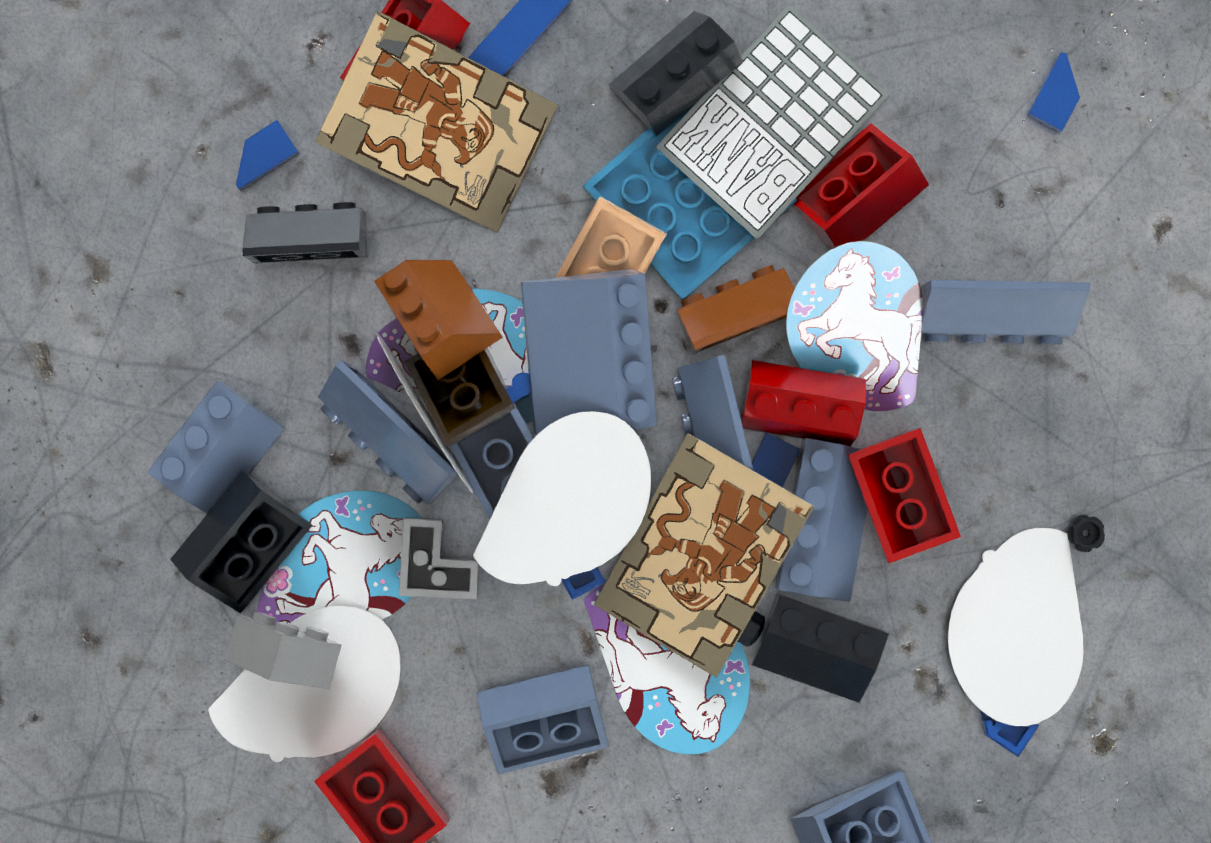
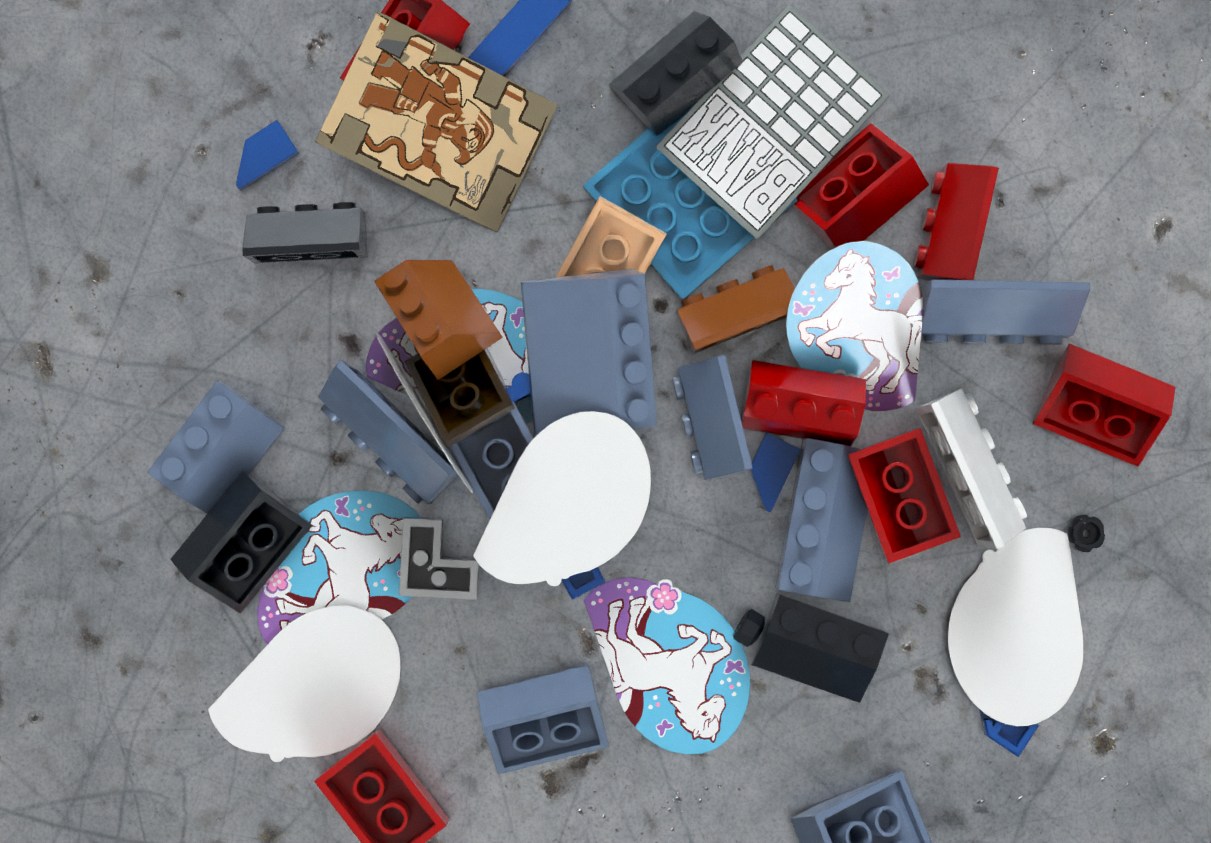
(283, 652): light grey brick -> none
(703, 555): sticker -> none
(956, 222): none -> red slope
(971, 469): none -> white slope
(1057, 96): blue tile -> none
(1105, 405): none -> red slope

